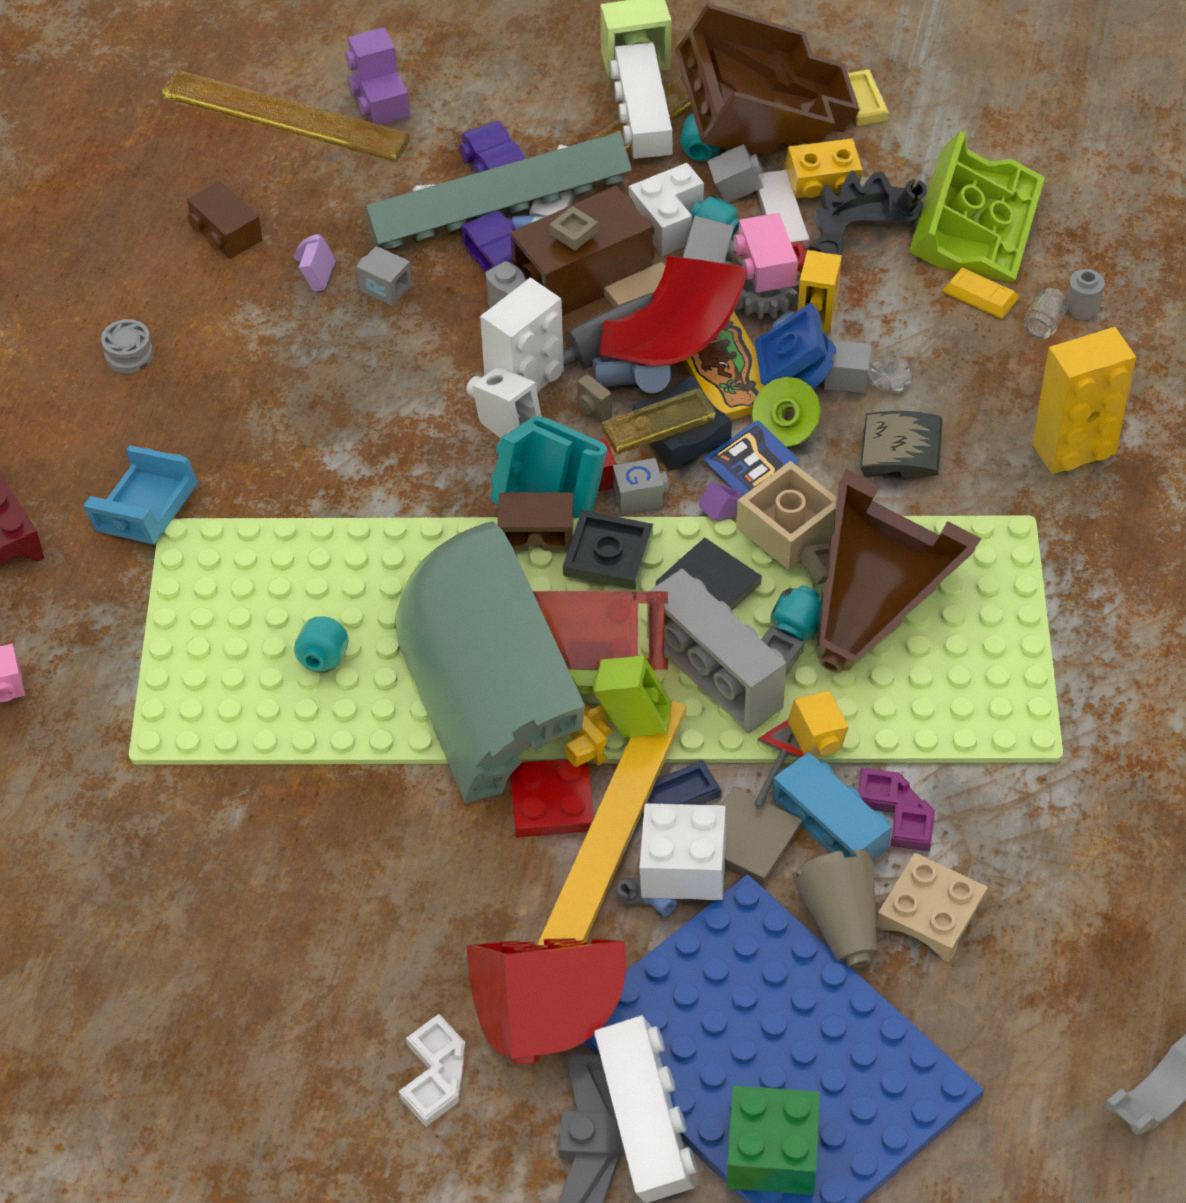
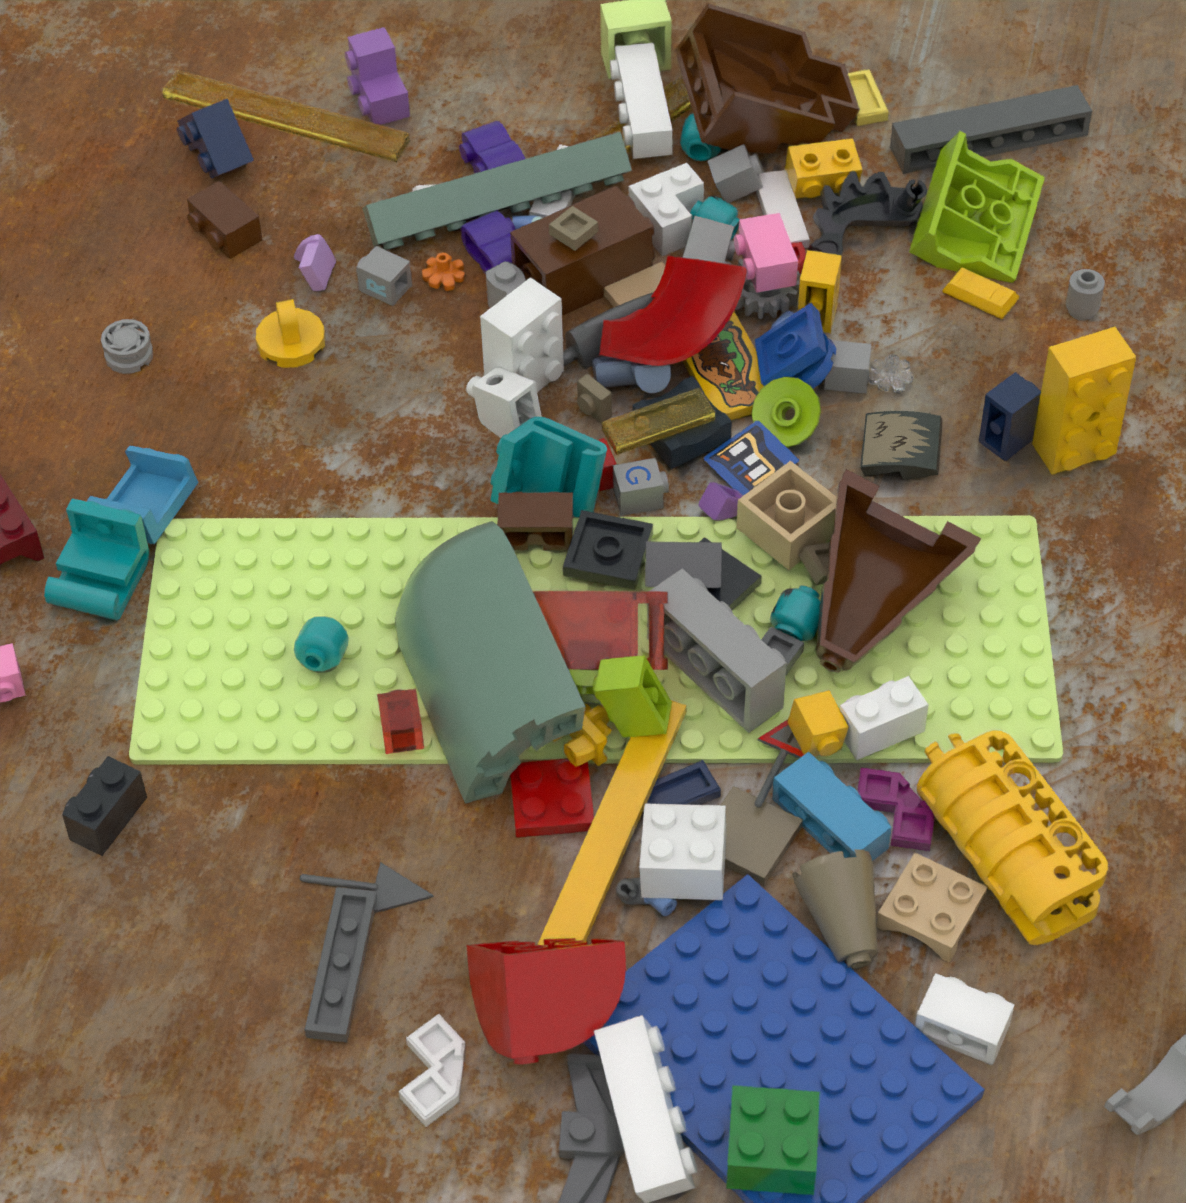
(99, 560): none -> teal piece
(104, 805): none -> black brick
(216, 137): none -> dark blue brick
(290, 335): none -> yellow tile
(341, 965): none -> dark grey plate
(391, 888): none -> dark grey piece
(400, 721): none -> clear red brick
(443, 271): none -> orange plant
(698, 559): none -> dark grey brick
(884, 717): none -> white brick
(964, 1018): none -> white brick
(993, 127): none -> dark grey brick
(1009, 416): none -> dark blue brick
(1010, 840): none -> yellow piece
(1045, 313): clear brick -> none

